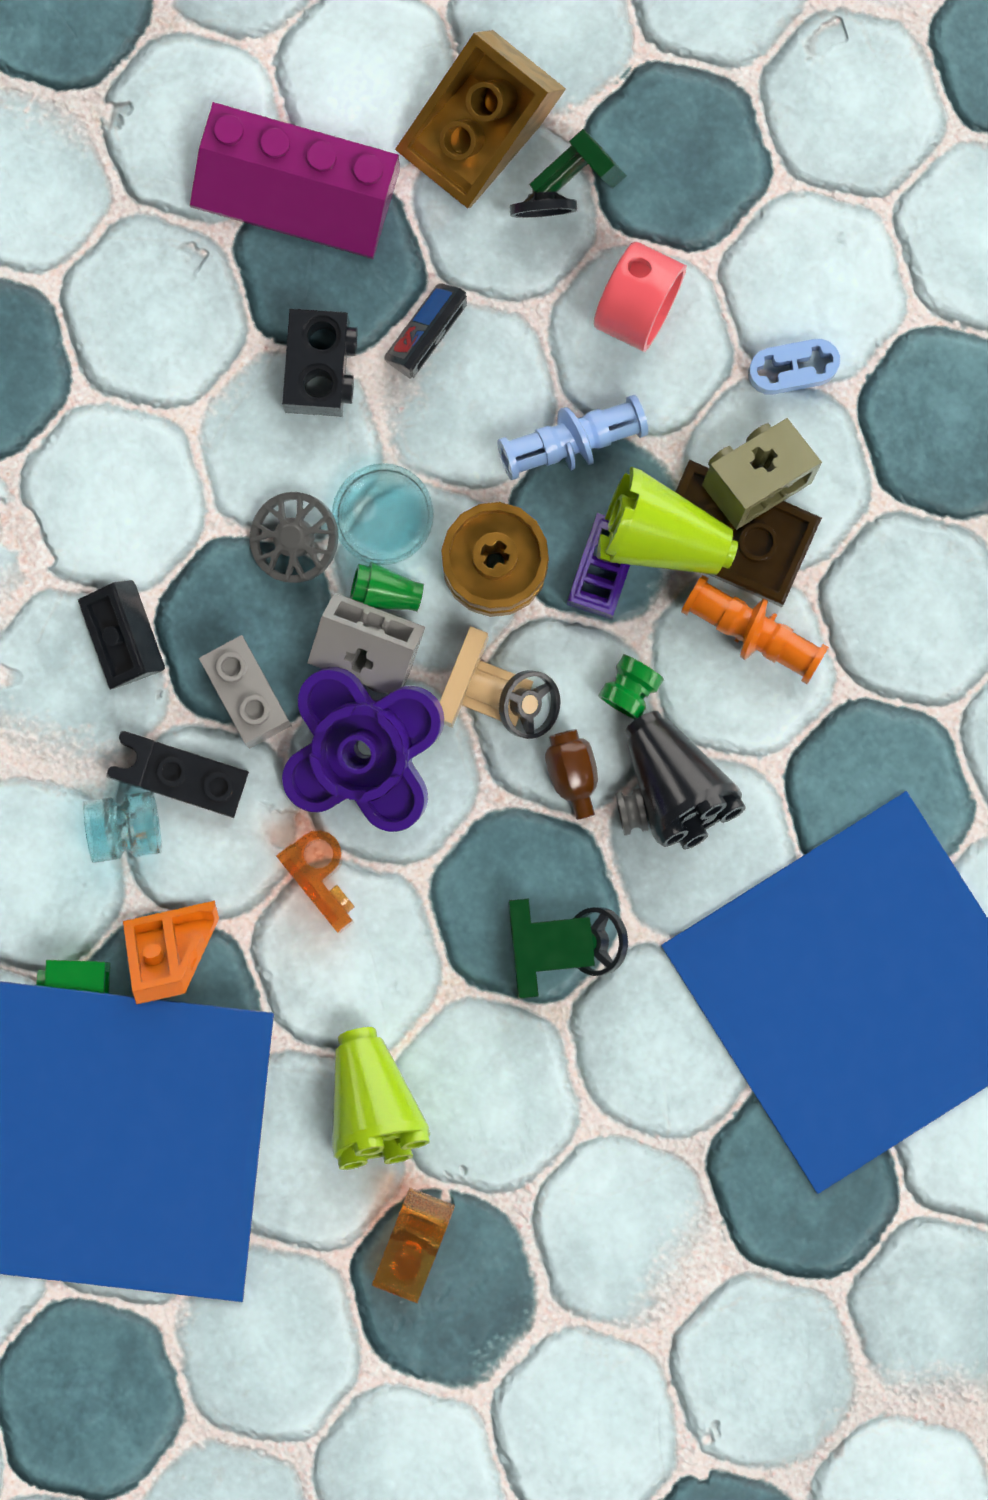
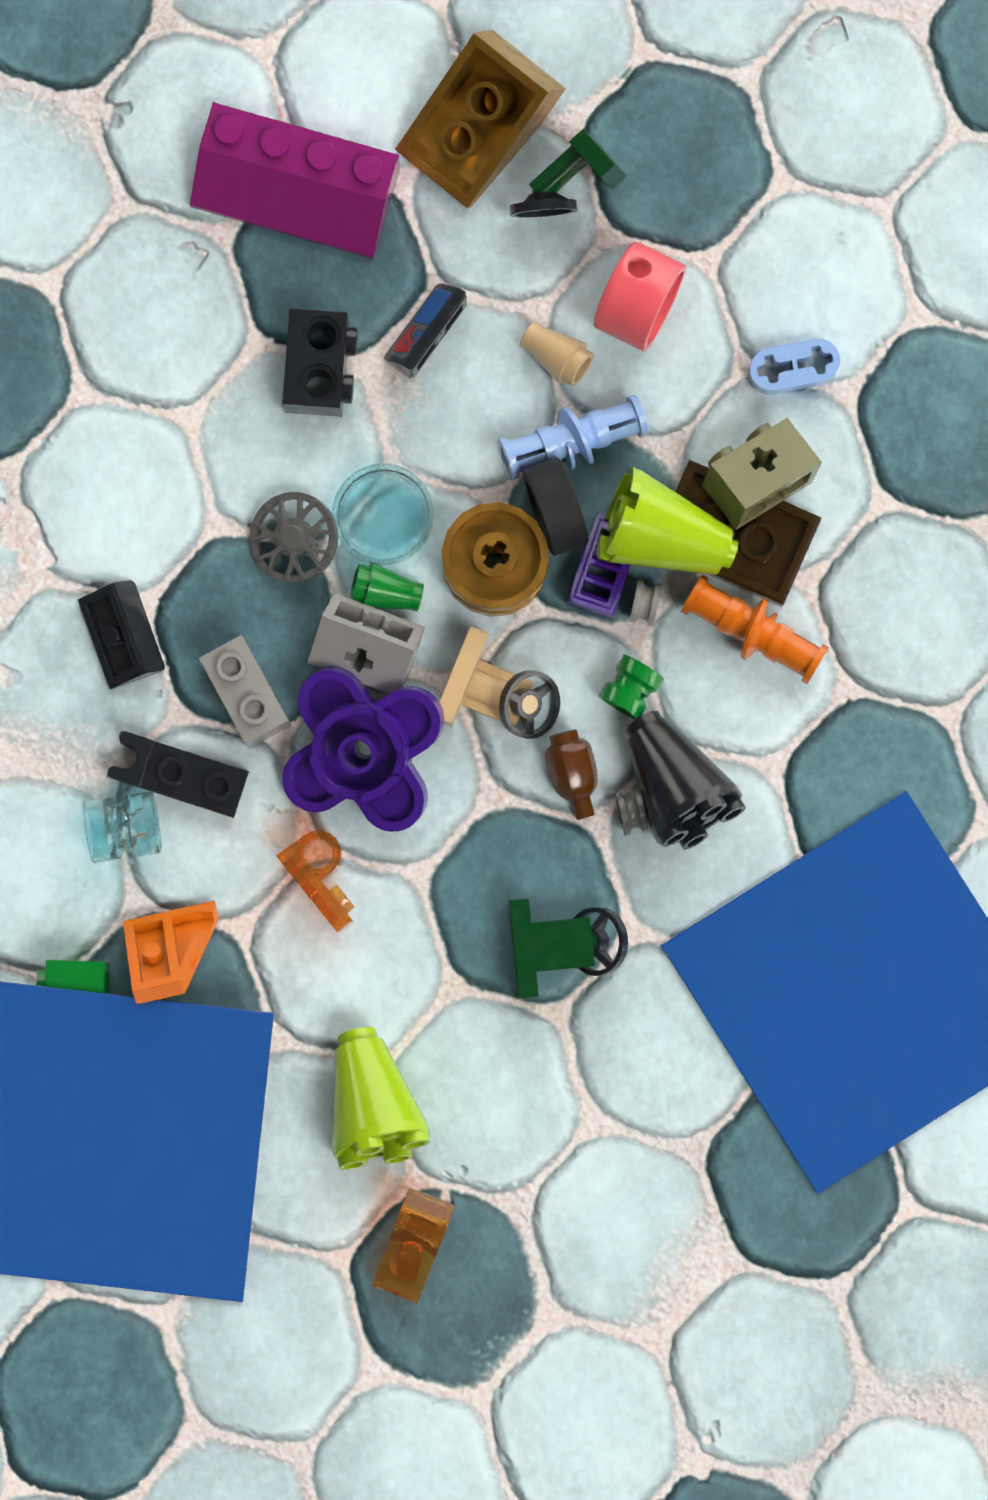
(555, 506): none -> black tyre
(559, 354): none -> tan cone
(645, 602): none -> light grey bush

